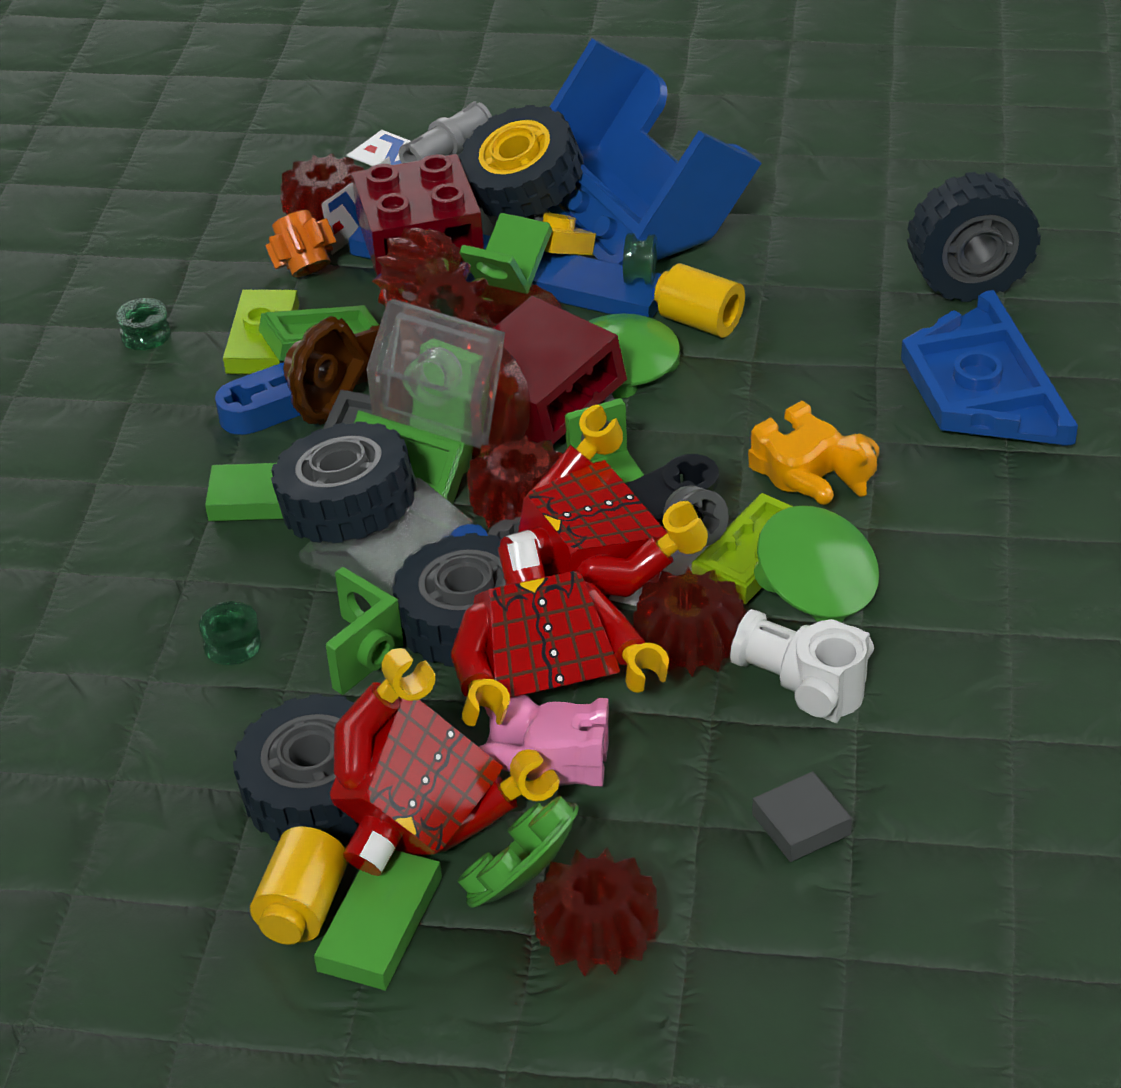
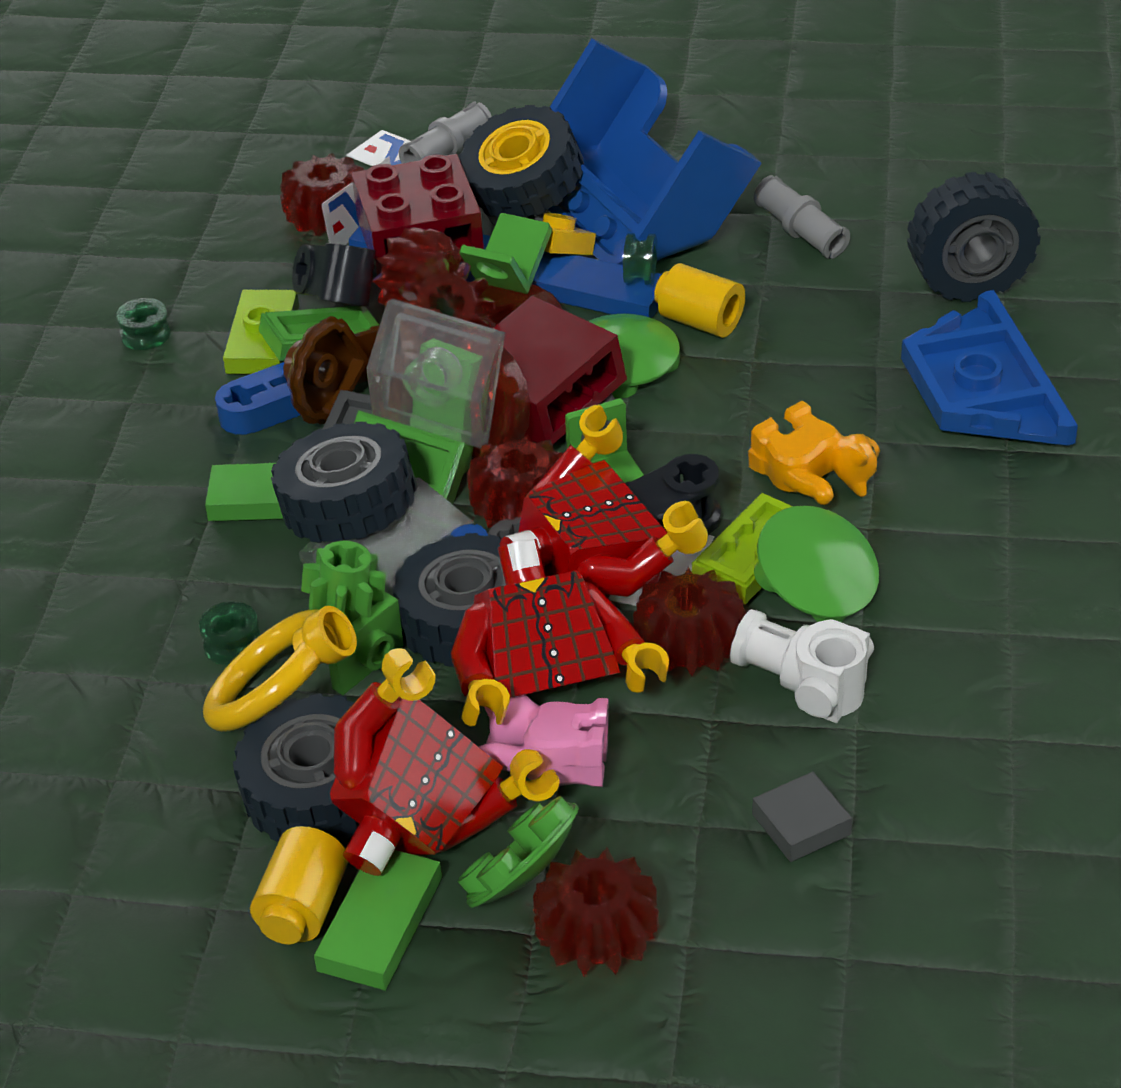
(301, 243): orange gear -> none
(316, 639): none -> yellow piece
(334, 273): none -> black piece
(344, 578): none -> bright green gear
(708, 504): dark grey bush -> none
(802, 216): none -> light grey pin

